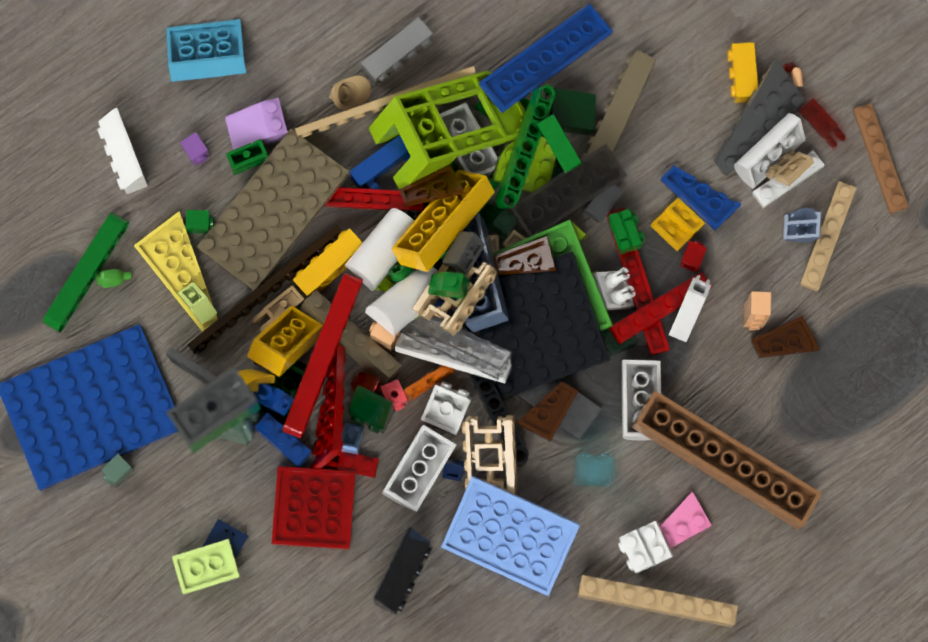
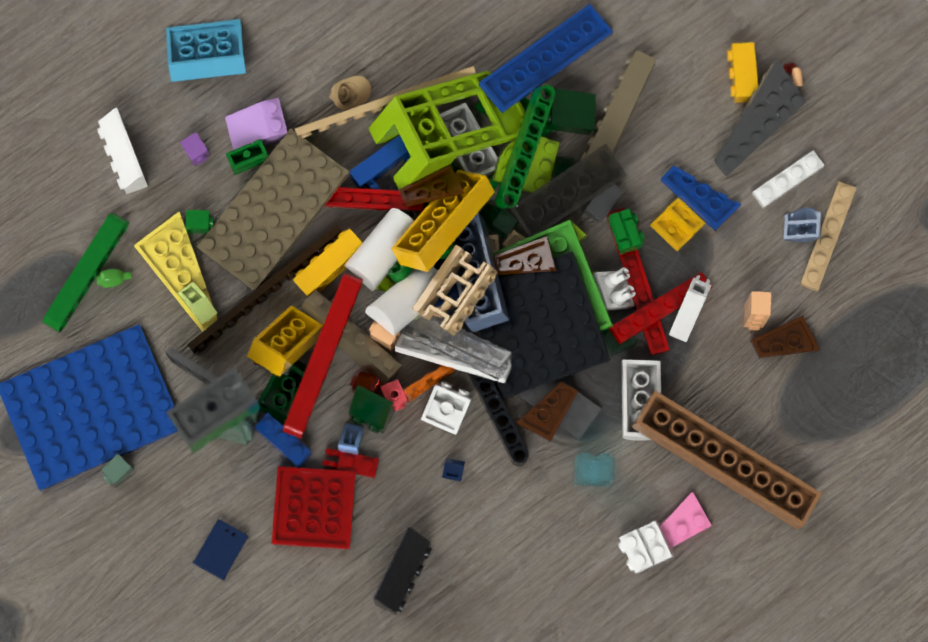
(206, 566): yellowish green plate -> none
(254, 378): yellow slope -> none
(273, 398): blue brick -> none
(279, 305): tan hinge -> none
(329, 422): red wing -> none
(397, 51): light grey brick -> none
(418, 468): white slope -> none
(449, 285): green slope -> none
(464, 252): dark grey hinge -> none
(505, 455): tan fence -> none
(510, 535): light blue plate -> none
(559, 143): green tile -> none
(657, 601): tan brick -> none
(693, 256): red brick -> none
(782, 138): white brick -> none
(789, 167): tan plate -> none
(821, 122): clear red hinge -> none
(880, 158): medium nougat plate -> none

